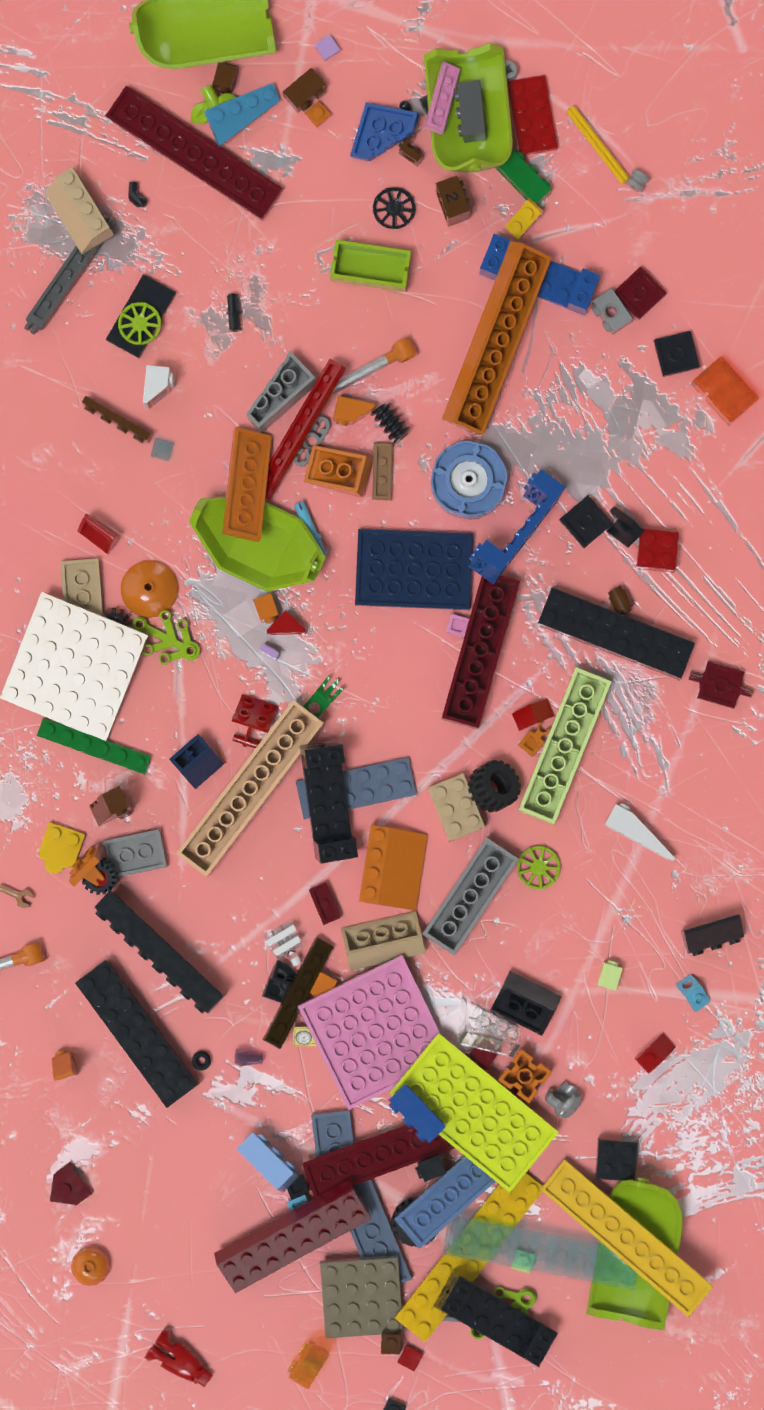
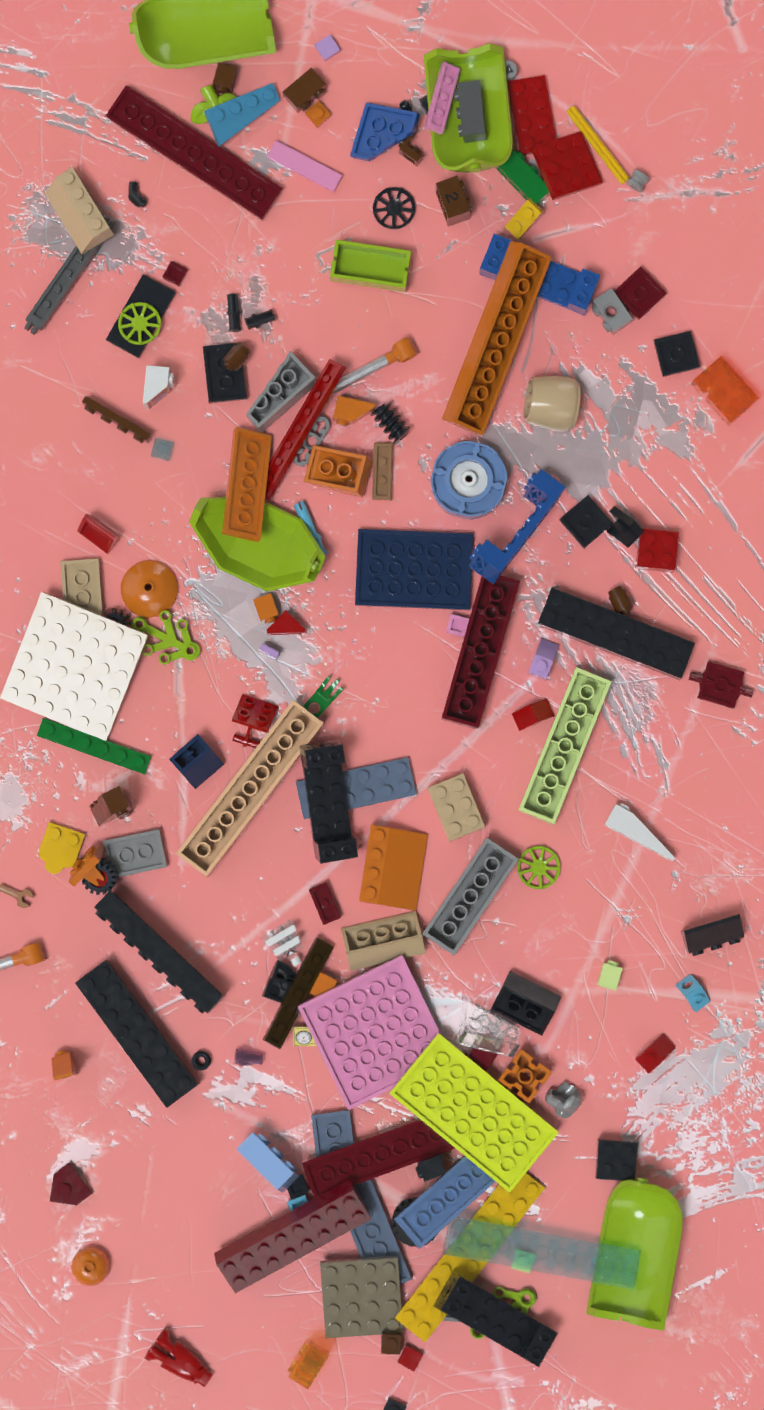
(174, 273): none -> dark red tile
(222, 383): none -> black plate
(236, 357): none -> reddish brown brick
(259, 319): none -> black pin
(304, 166): none -> bright pink tile
(416, 1114): blue brick -> none
(505, 780): black tyre -> none
(532, 741): orange plate -> none
(543, 659): none -> lavender slope
(552, 402): none -> tan piece
(566, 165): none -> red plate
(627, 1238): yellow plate -> none

